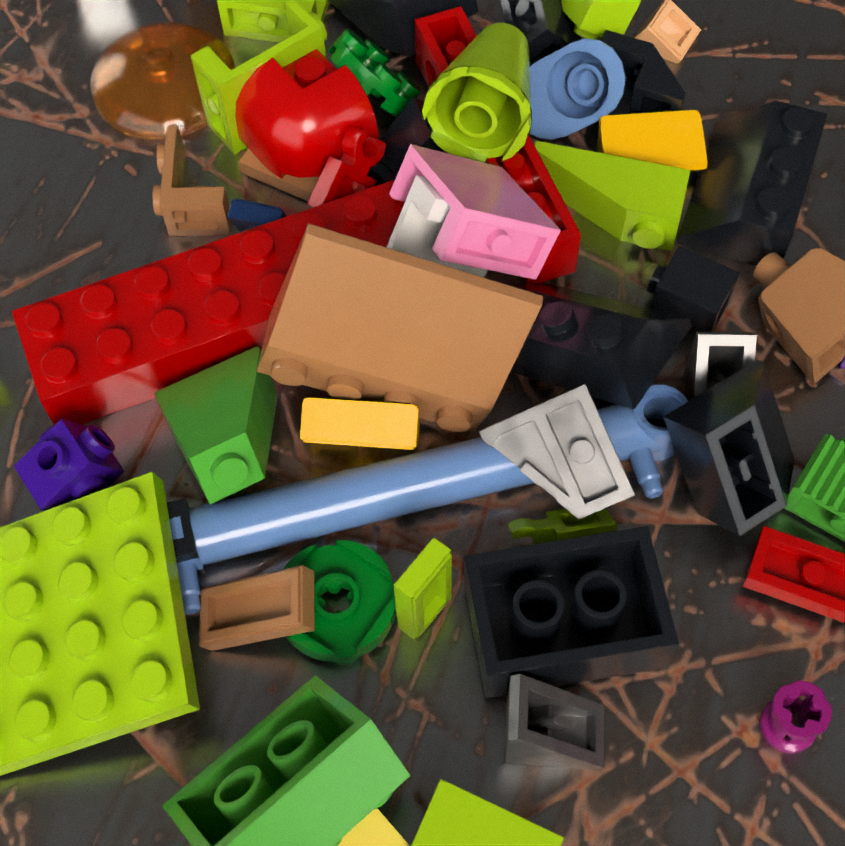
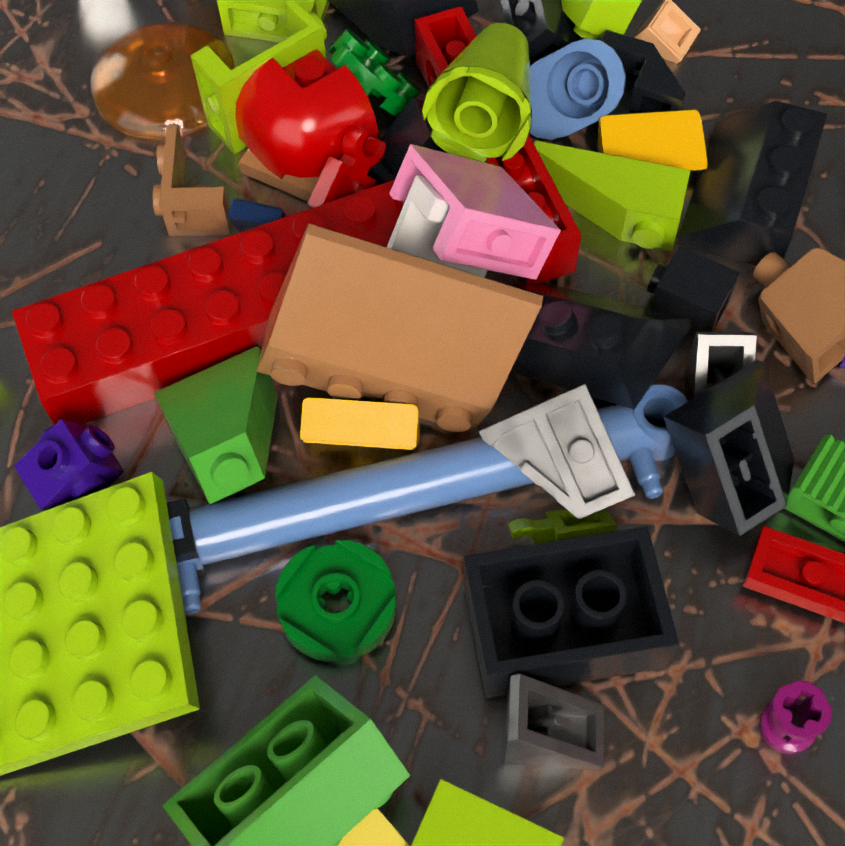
(257, 608): medium nougat tile -> none
(424, 589): lime tile -> none

